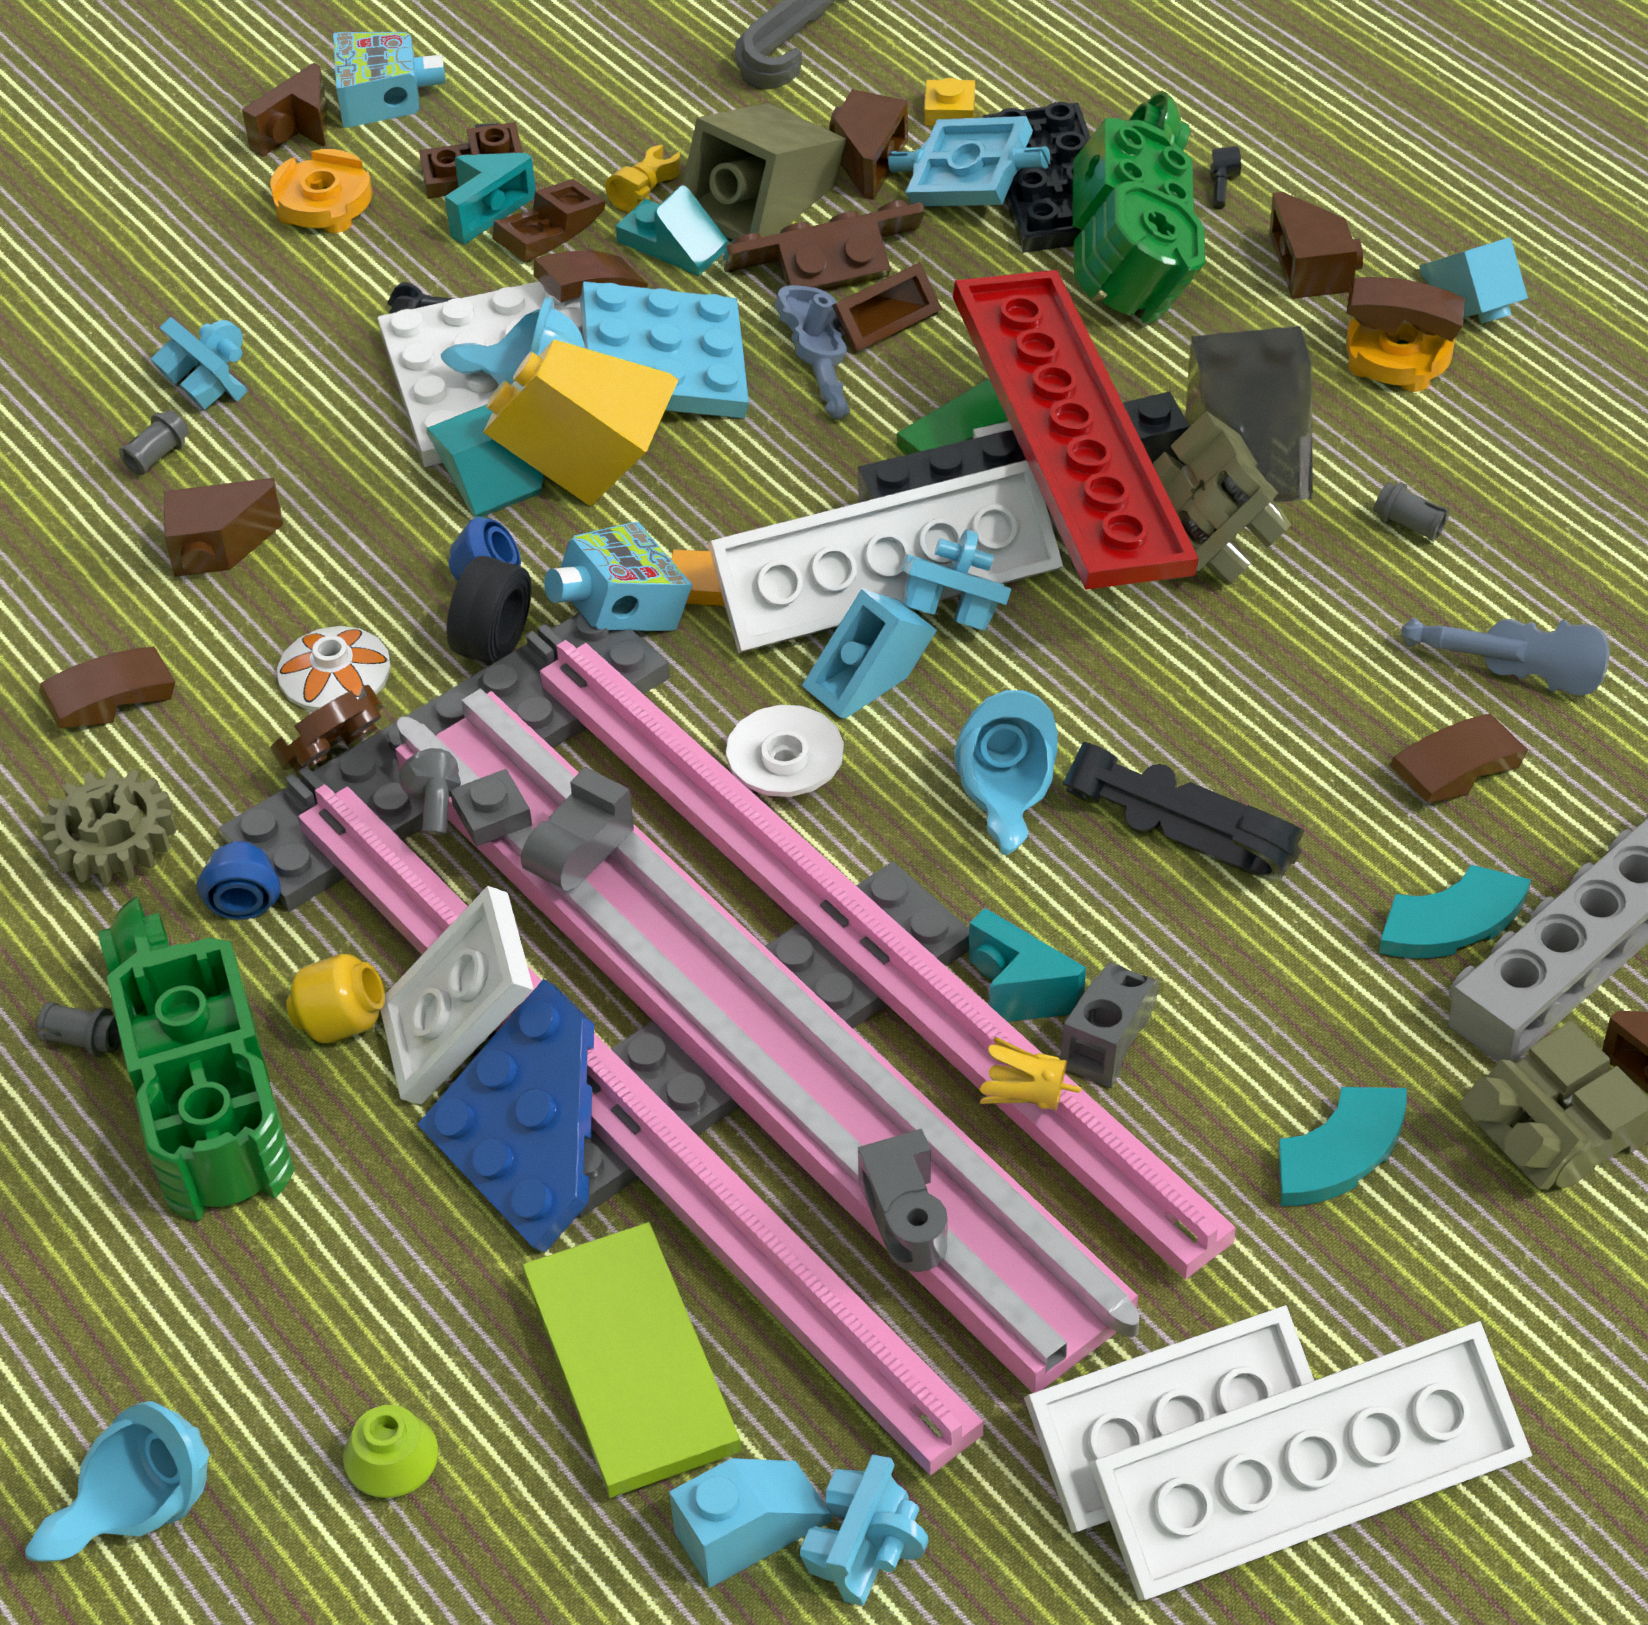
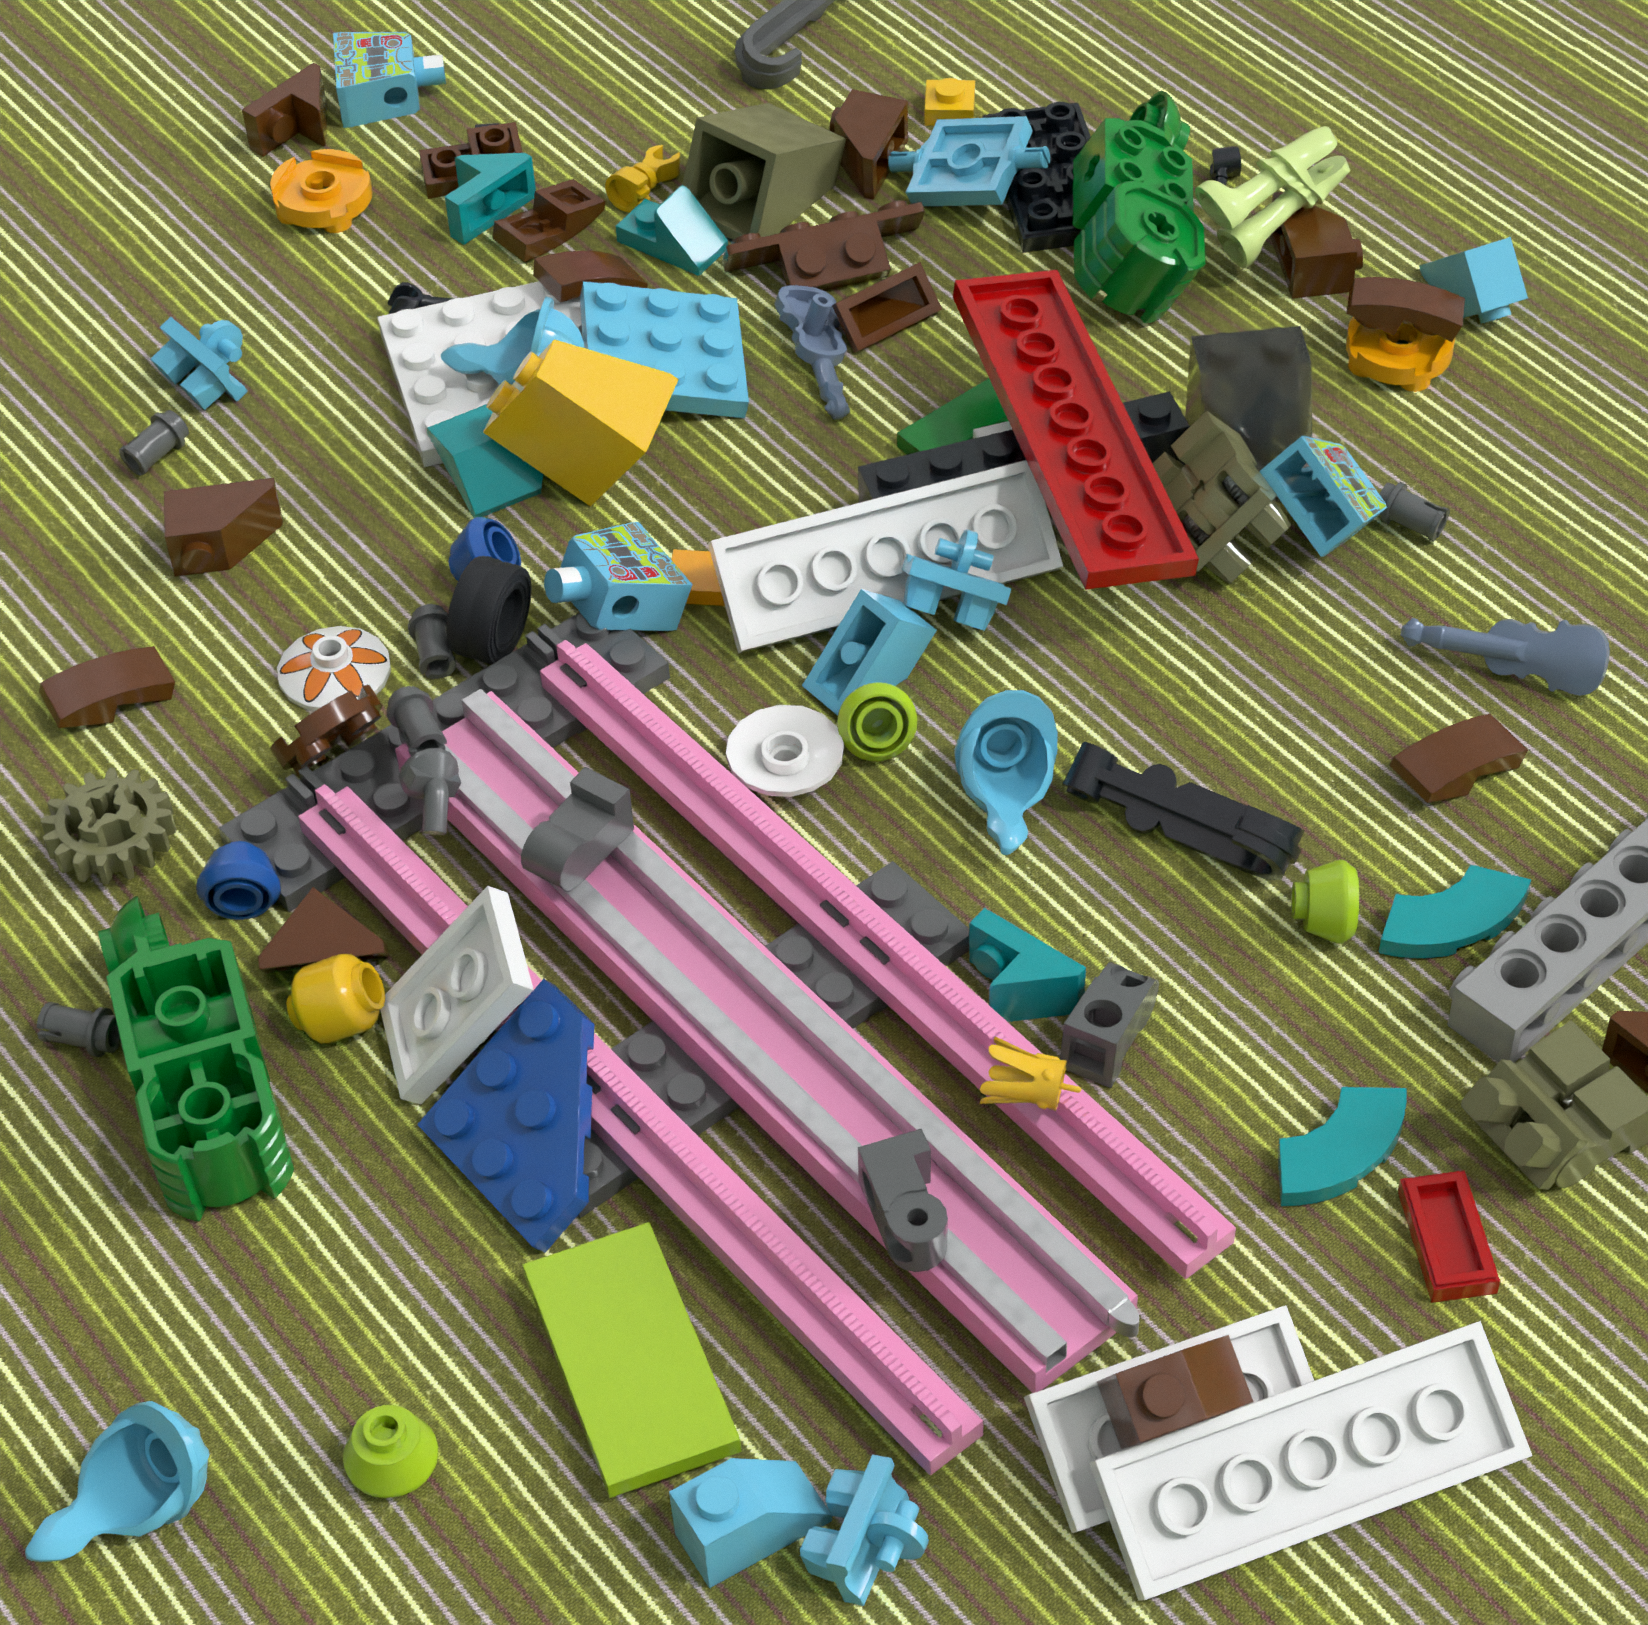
(318, 932): none -> reddish brown slope
(412, 713): none -> dark grey pin
(429, 630): none -> dark grey pin
(491, 807): dark grey plate -> none
(877, 721): none -> lime cone
(1174, 1391): none -> reddish brown slope
(1285, 169): none -> yellowish green piece
(1327, 498): none -> medium azure torso
(1328, 901): none -> lime cone
(1448, 1236): none -> red tile

